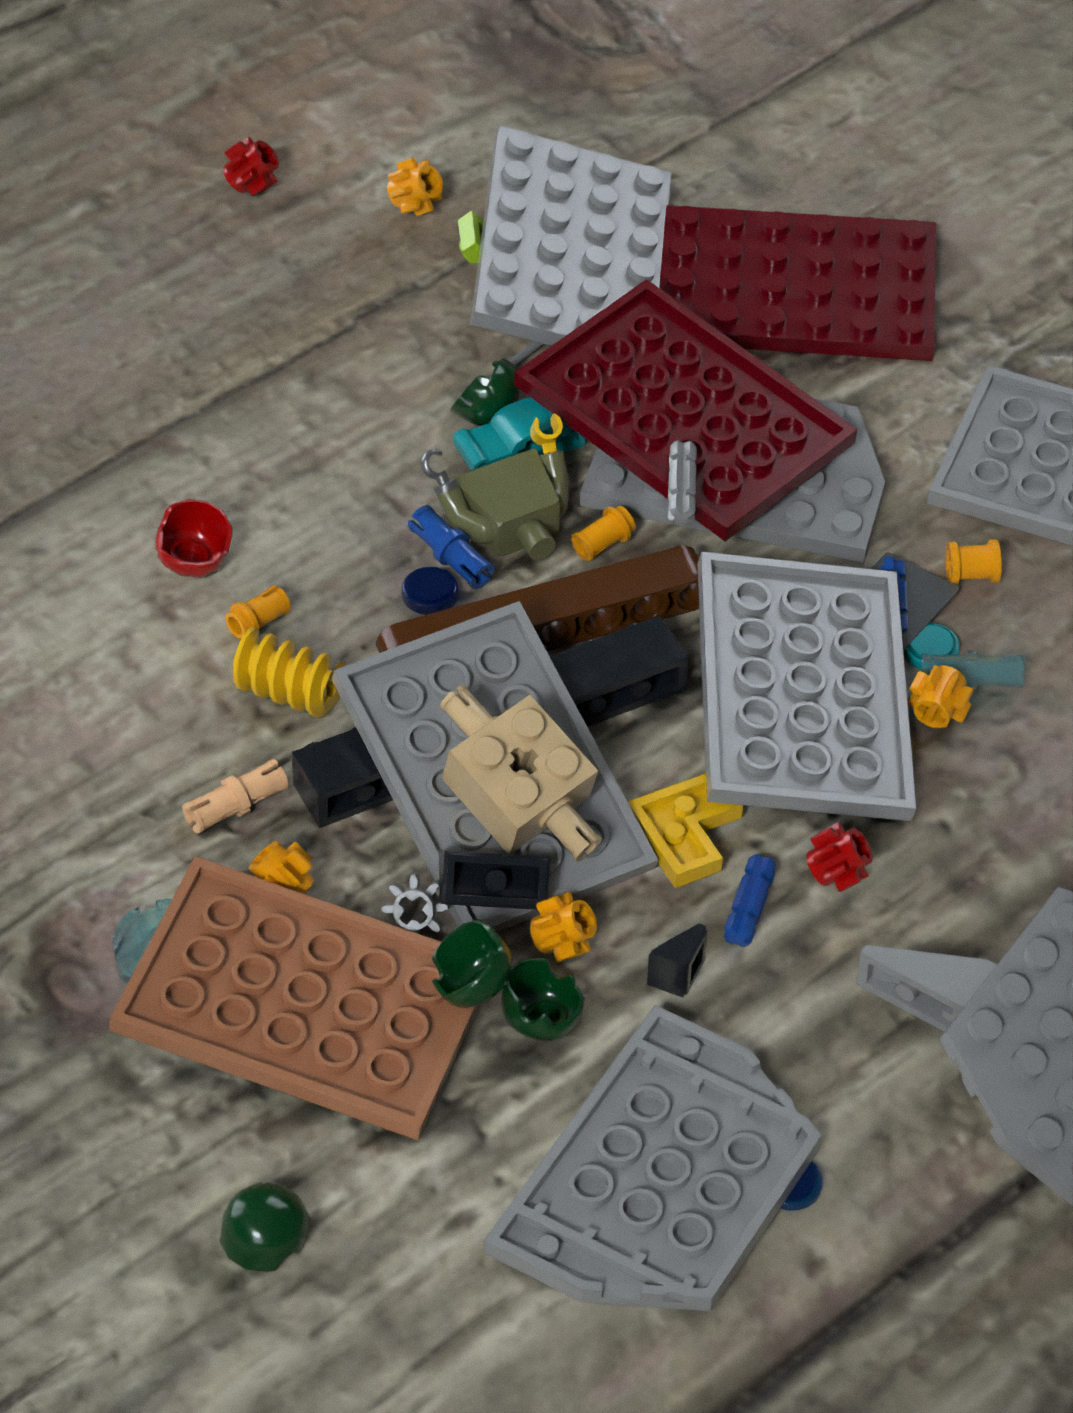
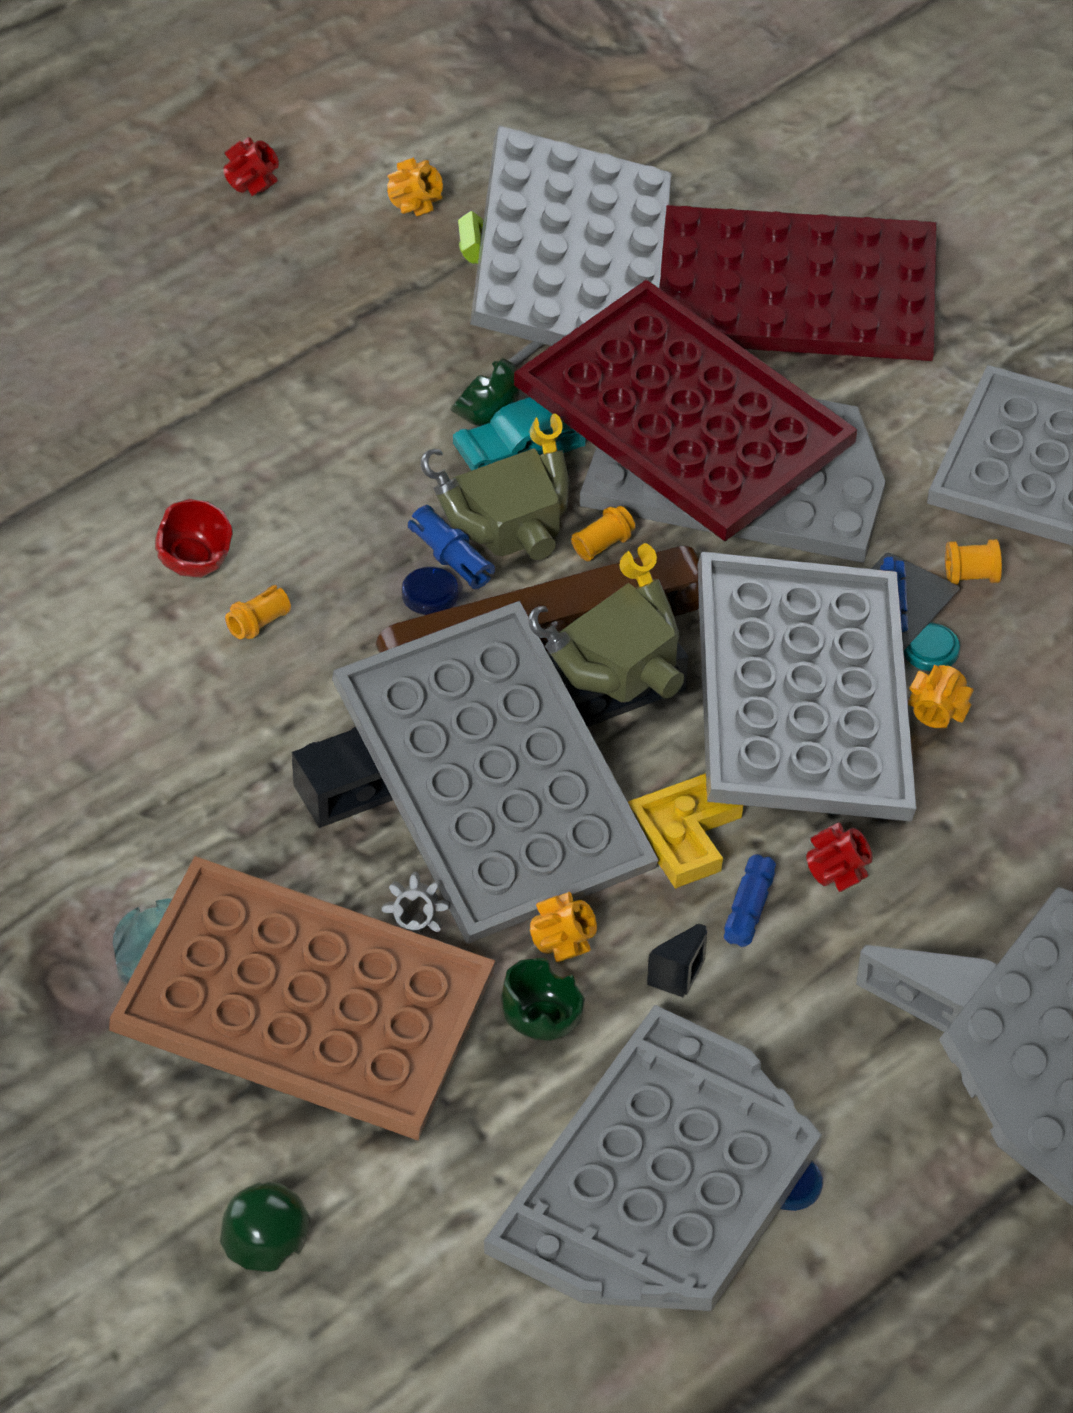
(235, 796): light nougat pin -> none
(283, 676): yellow piece -> none
(284, 866): light orange gear -> none
(471, 965): dark green hair -> none
(493, 879): black slope -> none
(519, 774): tan brick -> none
(621, 641): none -> olive torso
(682, 482): light grey axle -> none
(981, 668): clear light blue pin -> none

